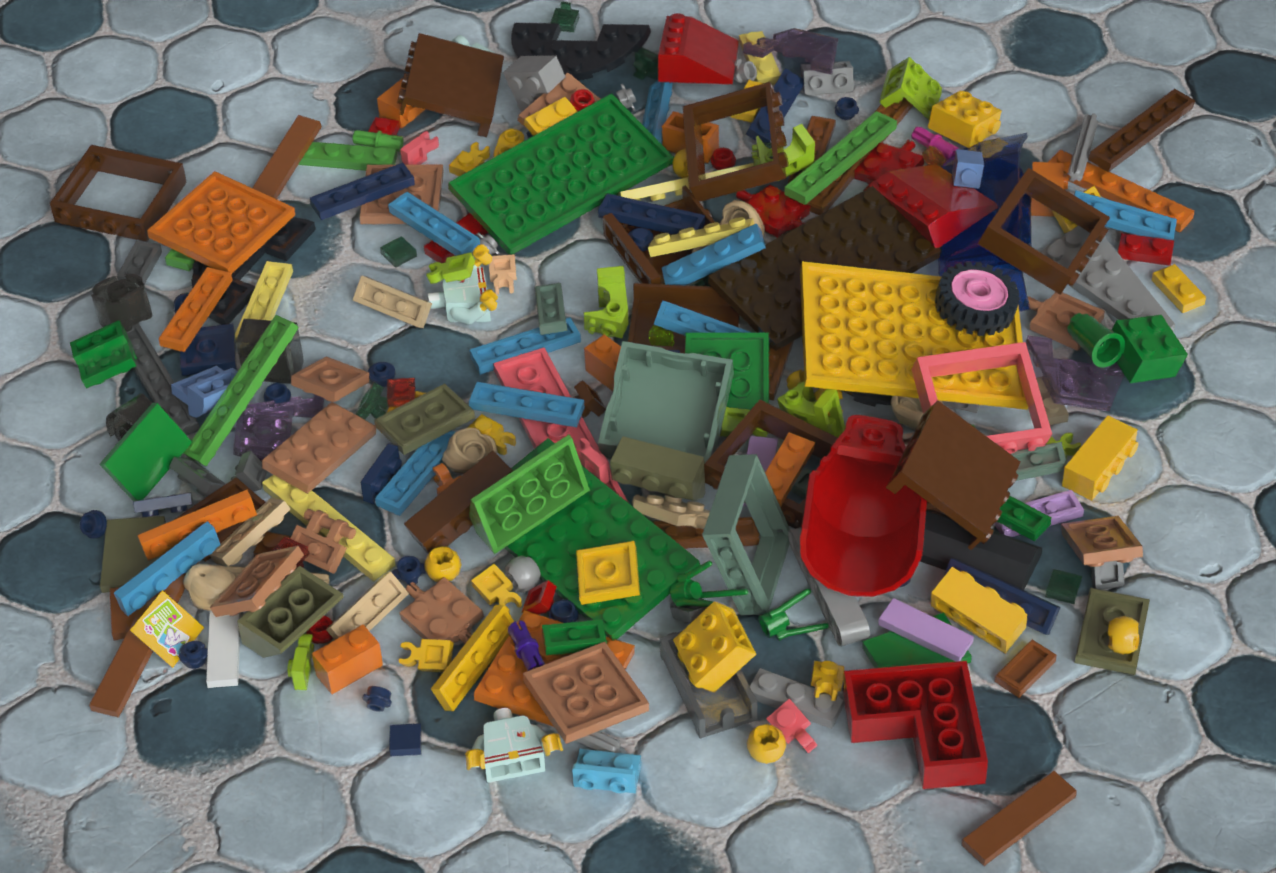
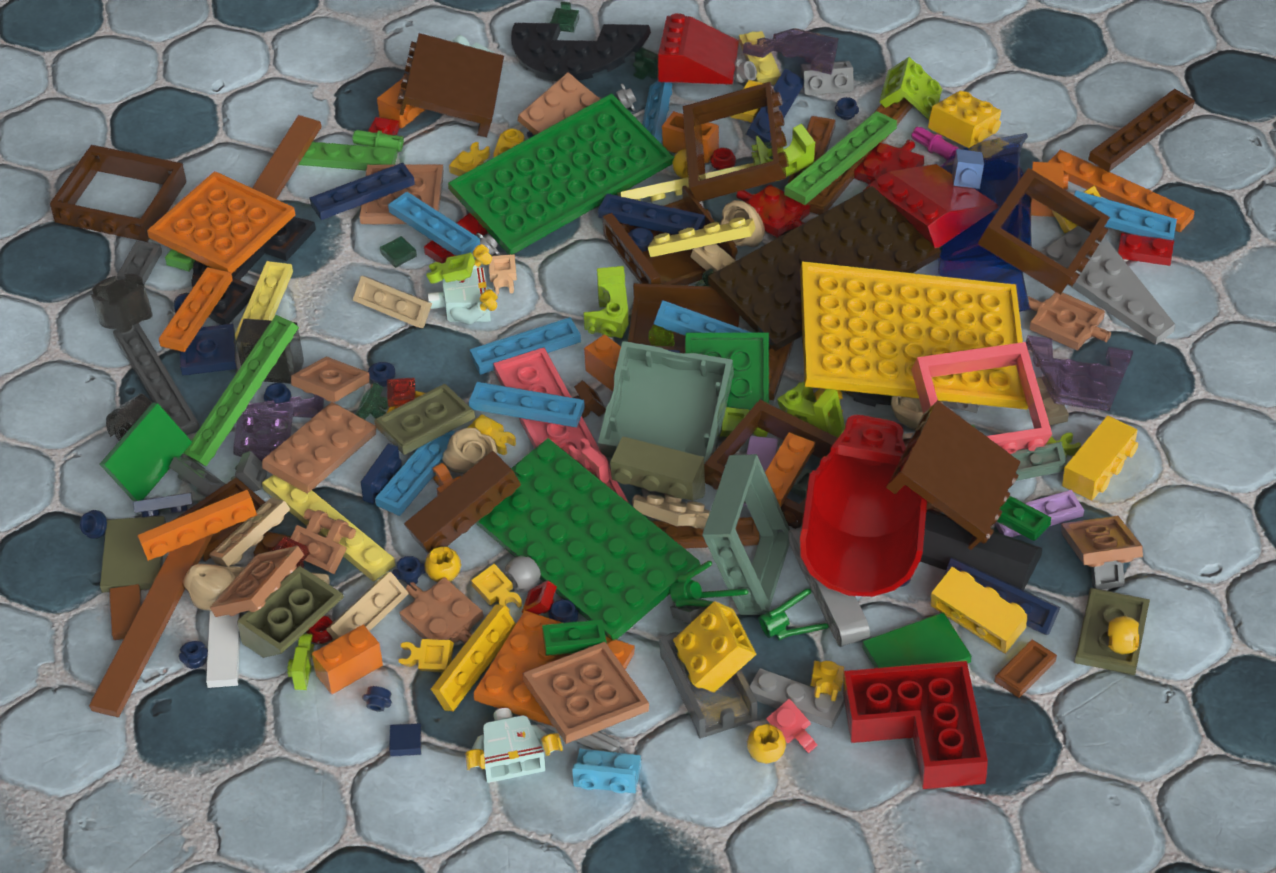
(103, 354): green brick -> none
(166, 628): sticker -> none
(167, 568): dark azure plate -> none
(203, 389): medium blue brick -> none
(416, 151): coral plate -> none
(525, 645): dark purple pin -> none
(528, 495): bright green slope -> none
(532, 77): light grey brick -> none
(549, 116): yellow plate -> none
(550, 308): sand green tile -> none
(581, 95): red plate -> none
(607, 572): yellow tile -> none
(714, 256): dark azure plate -> none
(794, 378): yellow hinge -> none
(925, 630): lavender tile -> none
(933, 156): clear orange tile -> none
(977, 298): black wheel -> none
(1019, 818): dark orange tile -> none
(1063, 586): clear green tile -> none
(1082, 147): light grey axle -> none
(1096, 340): green plant -> none
(1150, 349): green brick -> none
(1178, 288): yellow plate -> none

